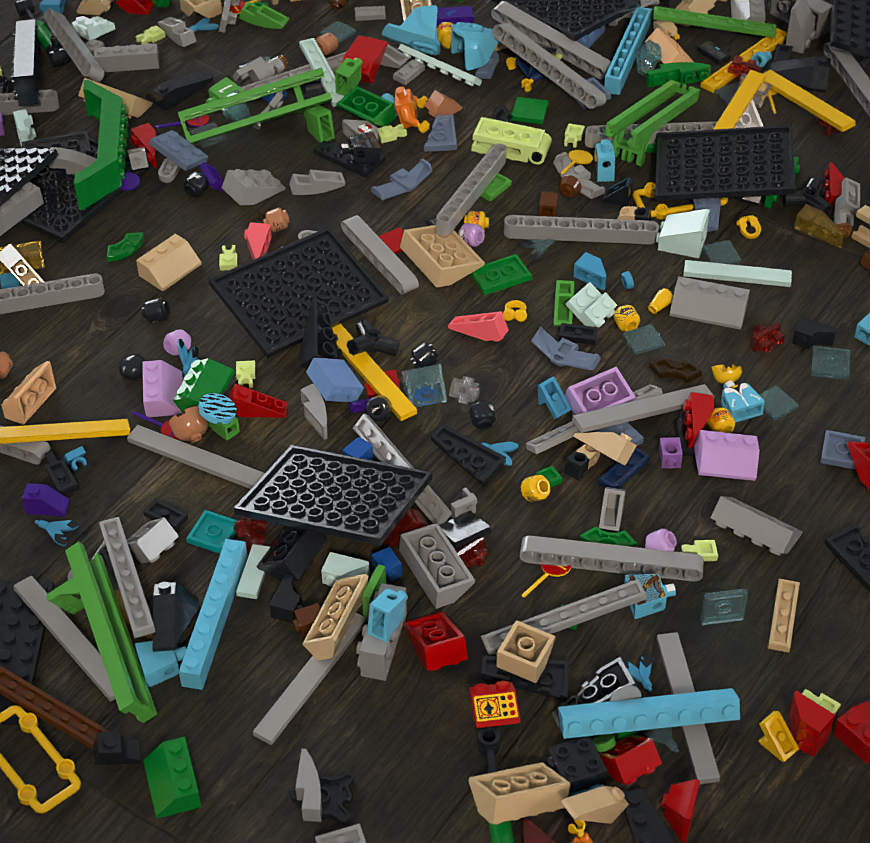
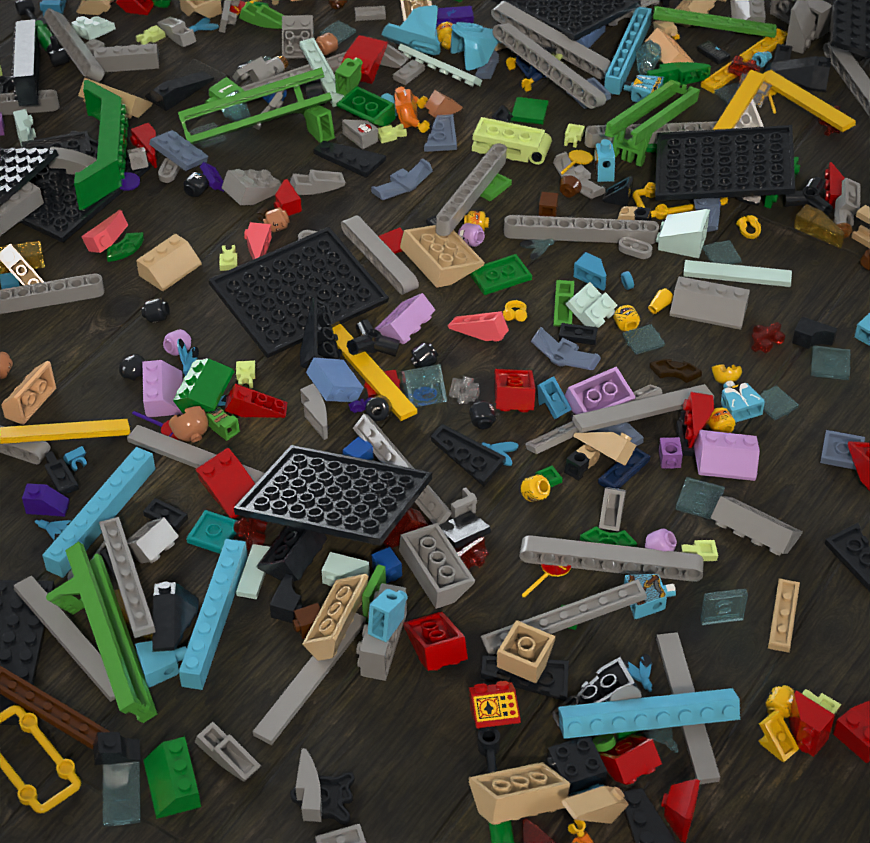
(101, 507): none -> medium azure brick
(105, 233): none -> coral slope
(121, 794): none -> clear light blue piece
(195, 122): piece -> none
(217, 408): medium azure tile -> none
(225, 480): none -> red slope
(227, 752): none -> light grey slope
(288, 199): none -> red slope
(296, 29): none -> light grey slope
(362, 148): black torso -> none
(406, 318): none -> lavender slope
(514, 390): none -> red slope
(635, 247): none -> light grey plate
(643, 86): none -> medium azure torso
(699, 497): none -> clear light blue tile
(780, 700): none -> yellow head

